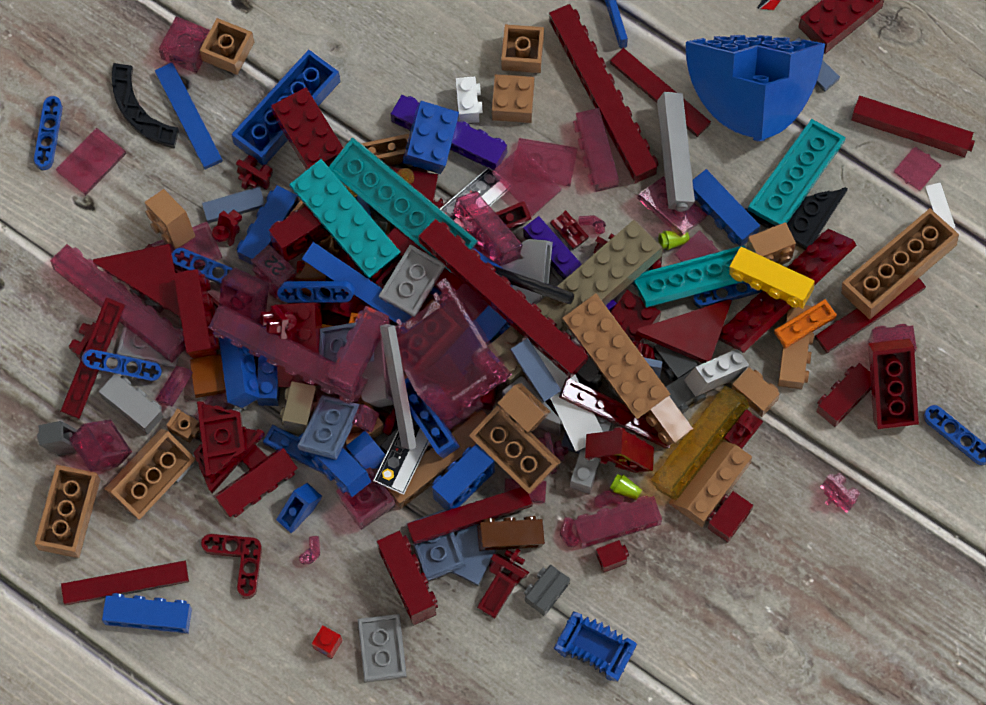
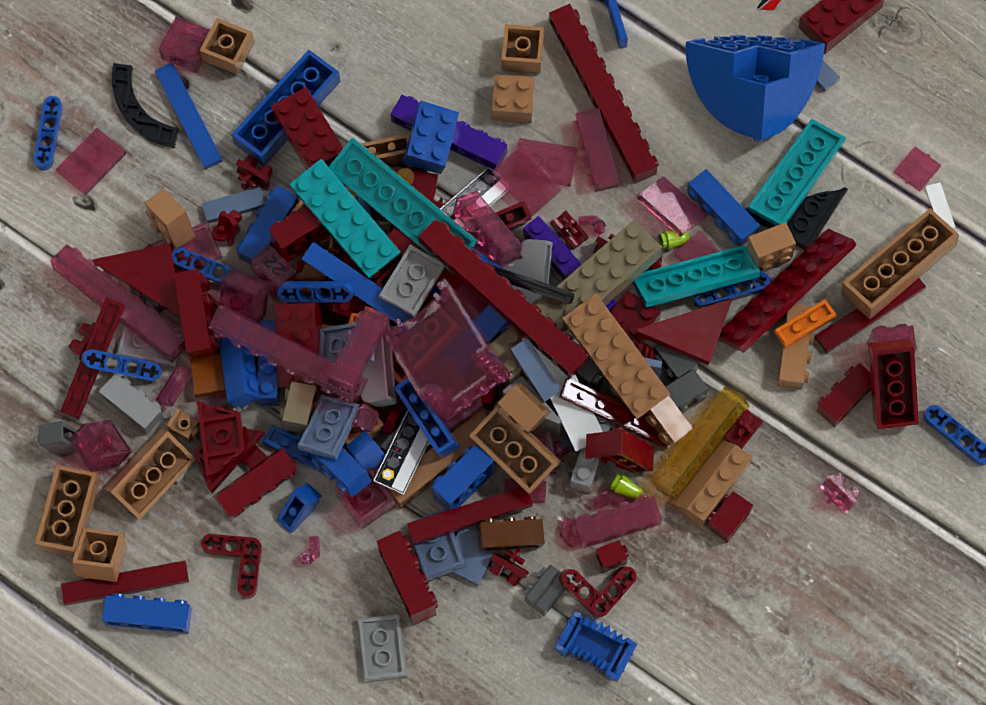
(99, 554): none -> medium nougat brick
(277, 322): dark red hips -> none
(327, 642): red brick -> none
(398, 386): light grey tile -> none
(467, 100): white brick -> none
(497, 594): dark red tile -> none
(594, 595): none -> dark red beam
(655, 87): dark red tile -> none
(675, 151): light grey brick -> none
(716, 372): light grey brick -> none
(757, 391): medium nougat brick -> none
(771, 278): yellow brick -> none
(913, 126): dark red brick -> none

